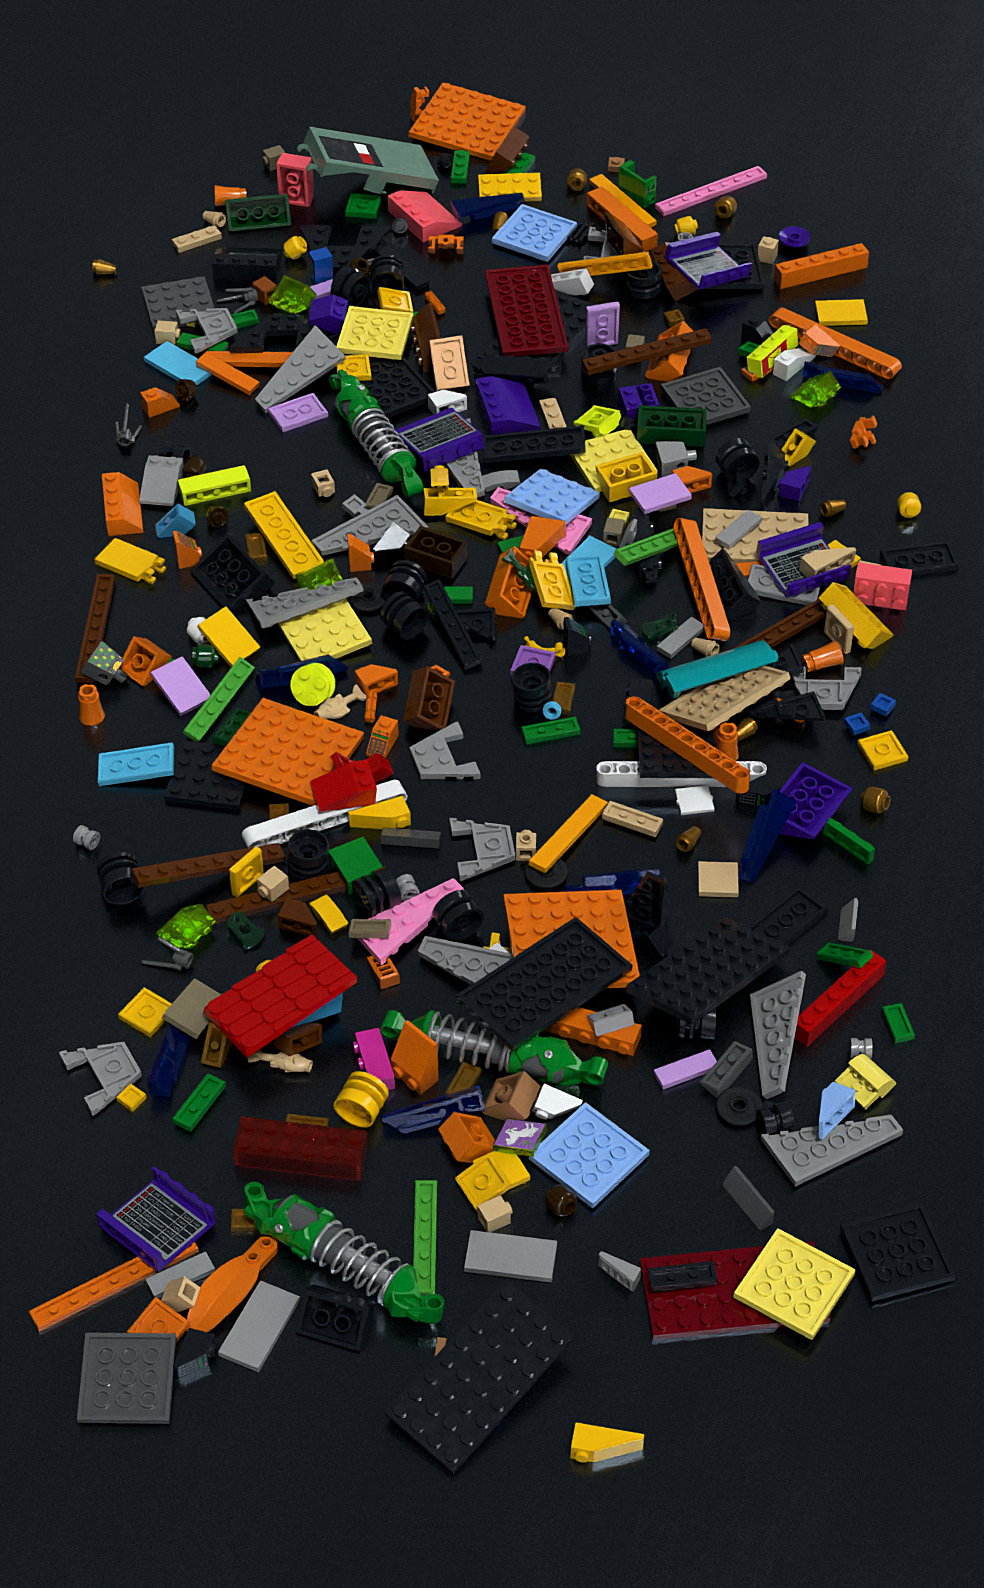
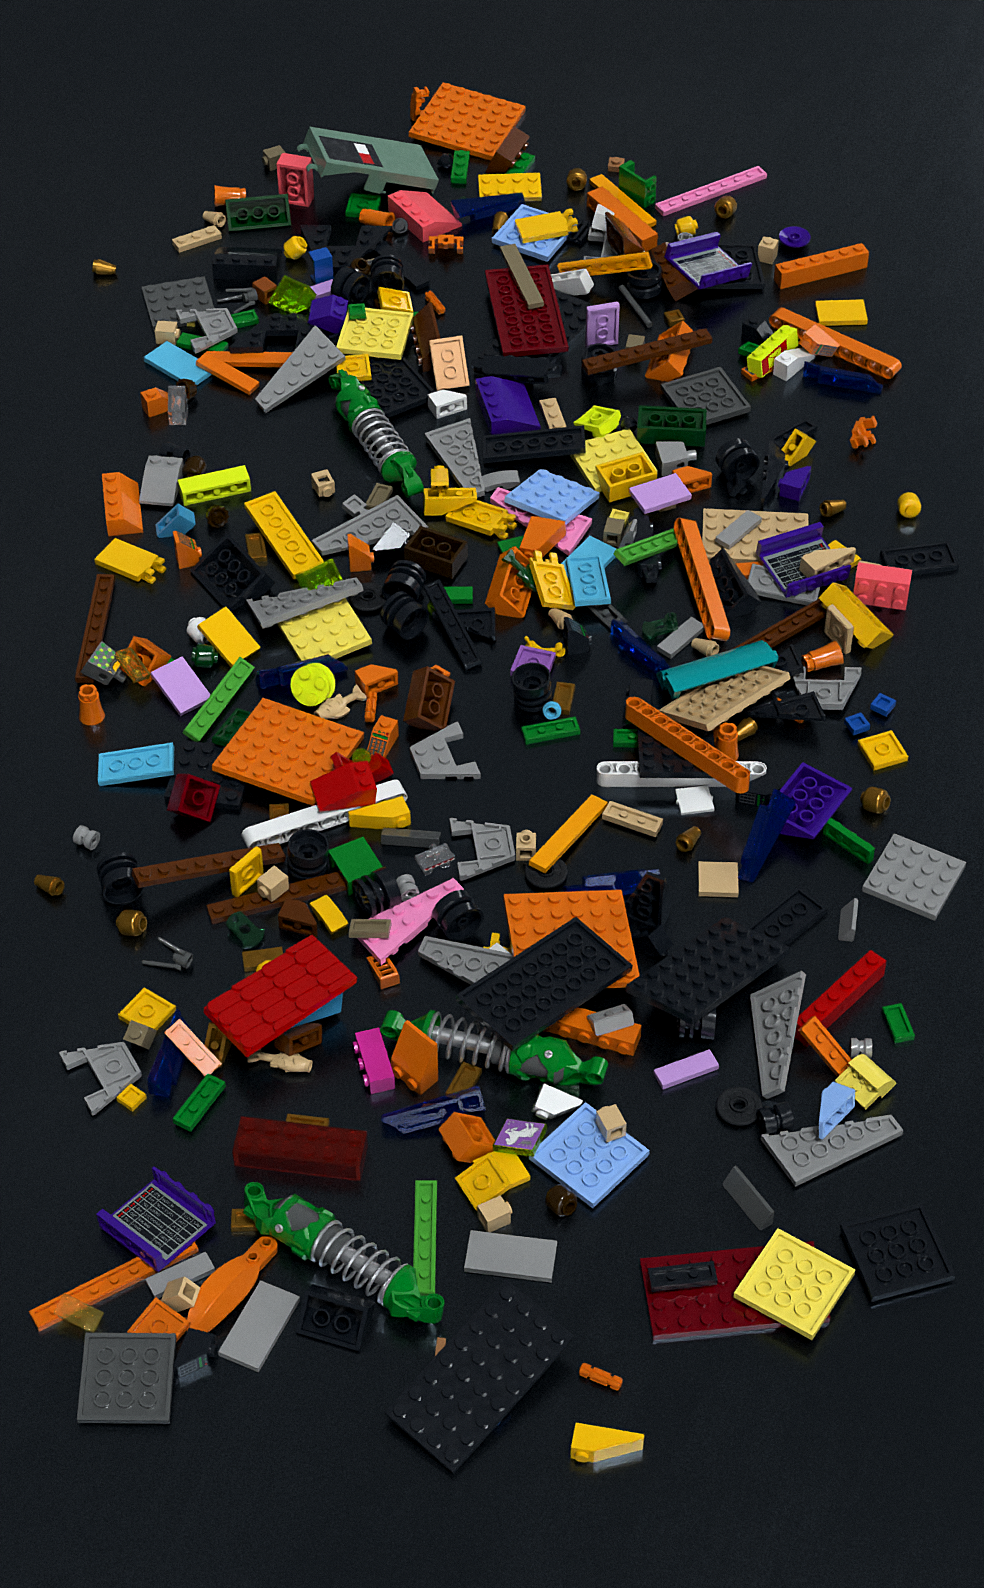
(49, 884): none -> pearl gold cone
(78, 1313): none -> clear yellow plate
(125, 436): dark grey plant -> none
(131, 922): none -> pearl gold head
(132, 664): none -> clear yellow plate
(140, 1034): none -> dark tan brick
(177, 405): none -> clear slope
(187, 926): clear neon green slope -> none
(188, 1009): dark tan tile -> none
(192, 1048): none -> tile
(193, 797): none -> dark red slope
(253, 958): none -> pearl gold tile
(297, 412): lavender tile -> none
(357, 311): none -> green tile
(361, 755): none -> clear neon green plate
(361, 1099): yellow wheel -> none
(376, 218): none -> orange plant
(434, 858): none -> clear hips
(441, 438): panel -> none
(512, 1097): medium nougat slope -> none
(521, 276): none -> dark tan tile
(546, 226): none -> yellow tile
(599, 217): none -> white slope
(600, 1376): none -> orange axle
(611, 1123): none -> tan brick
(620, 1270): light grey slope -> none
(632, 396): dark purple slope -> none
(635, 306): none -> dark grey bar
(727, 1069): dark grey slope -> none
(817, 390): clear neon green slope -> none
(825, 1046): none -> orange plate
(844, 955): green tile -> none
(914, 876): none -> light grey plate

